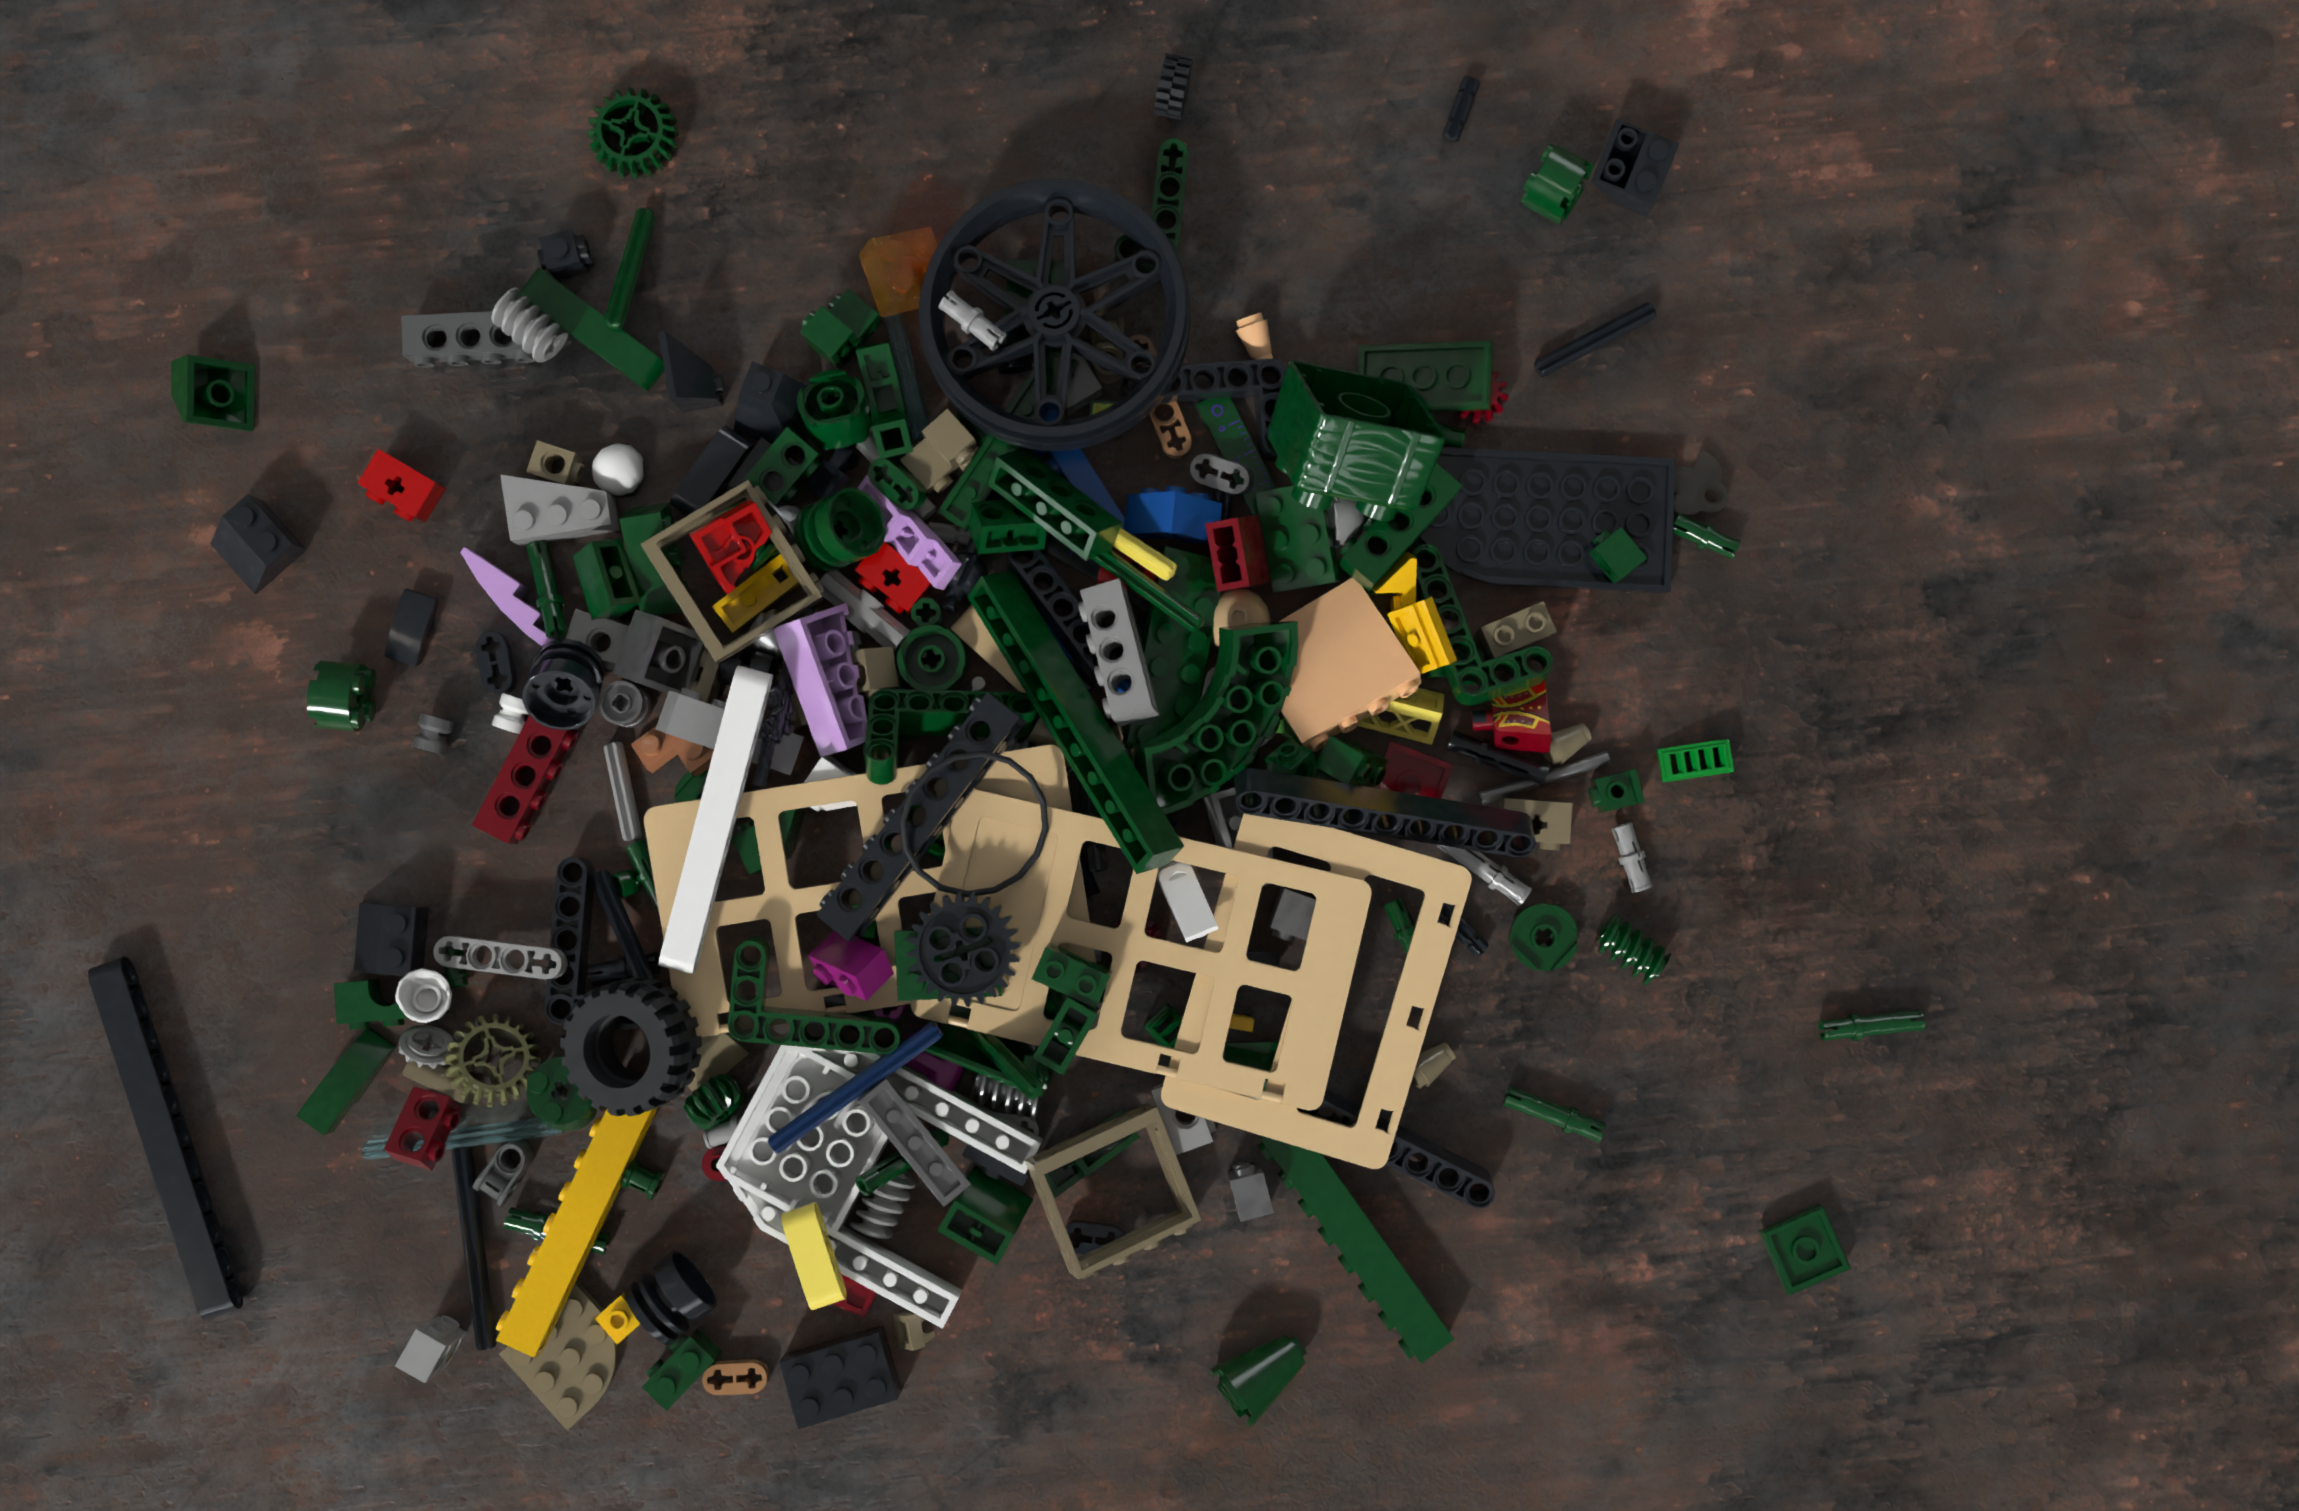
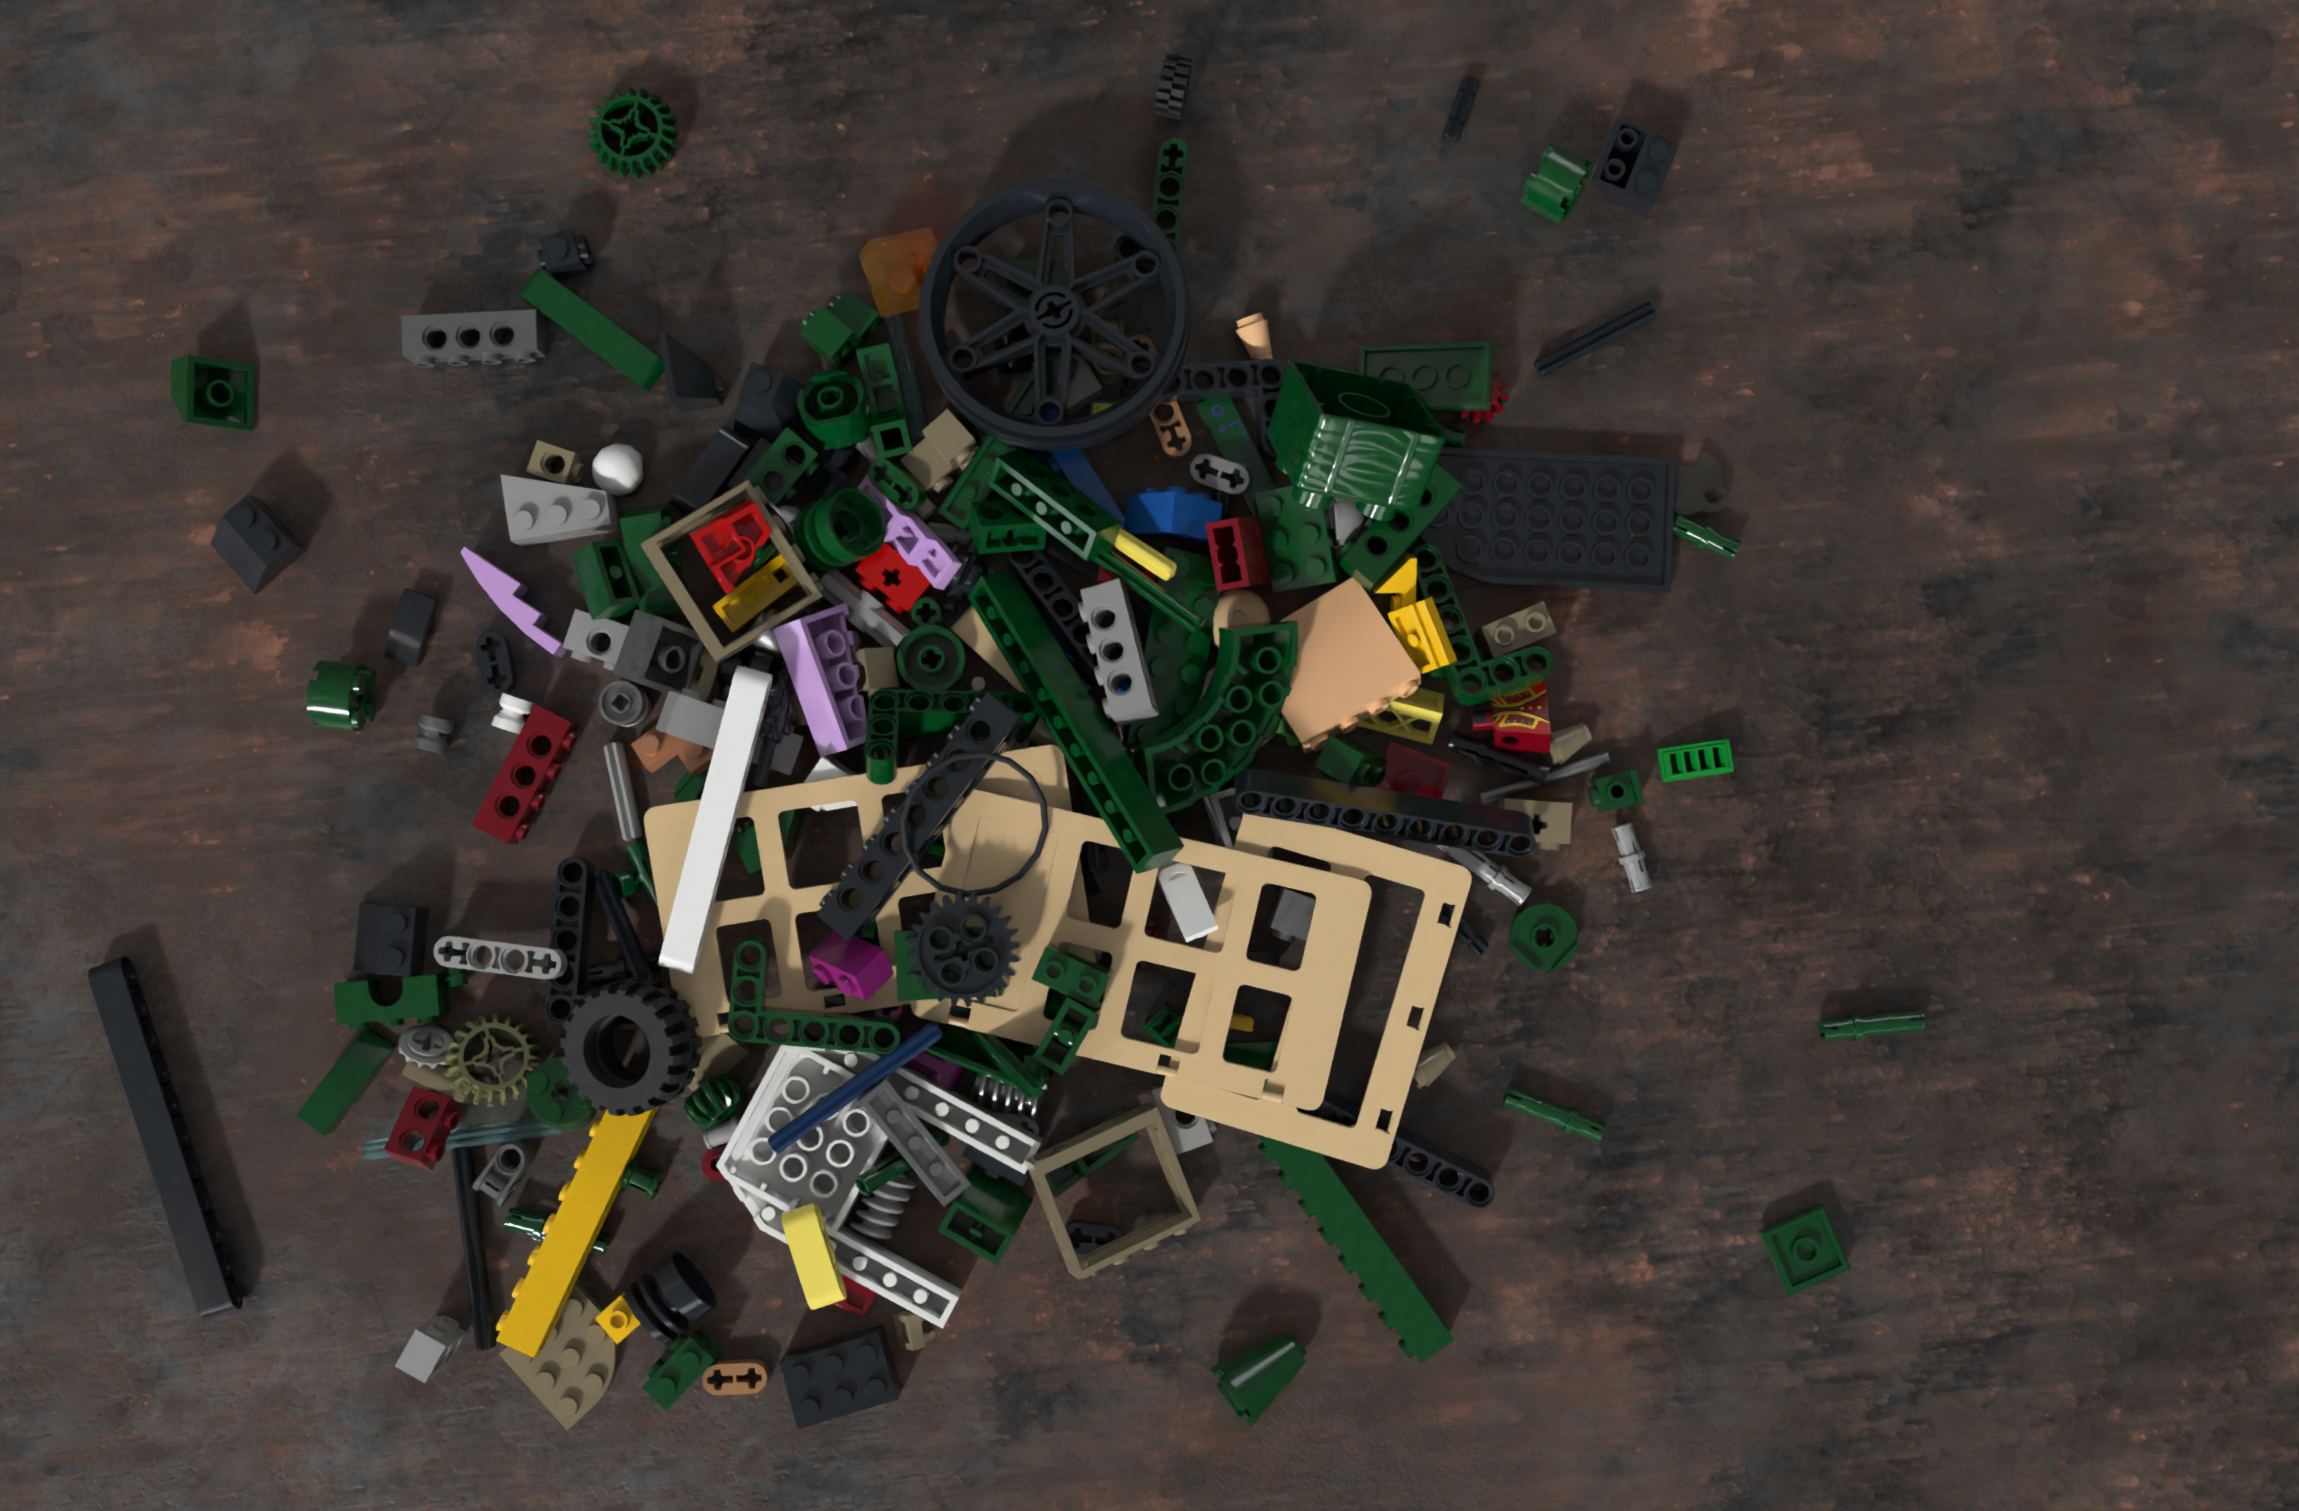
(382, 479): red brick -> none
(423, 995): white hair -> none
(526, 327): light grey piece -> none
(549, 601): dark green pin -> none
(563, 684): black wheel -> none
(629, 269): dark green axle -> none
(972, 320): light grey pin -> none
(1250, 1190): flat silver brick -> none
(1293, 760): dark green brick -> none
(1401, 922): dark green pin -> none
(1616, 554): dark green brick -> none
(1632, 949): dark green piece -> none

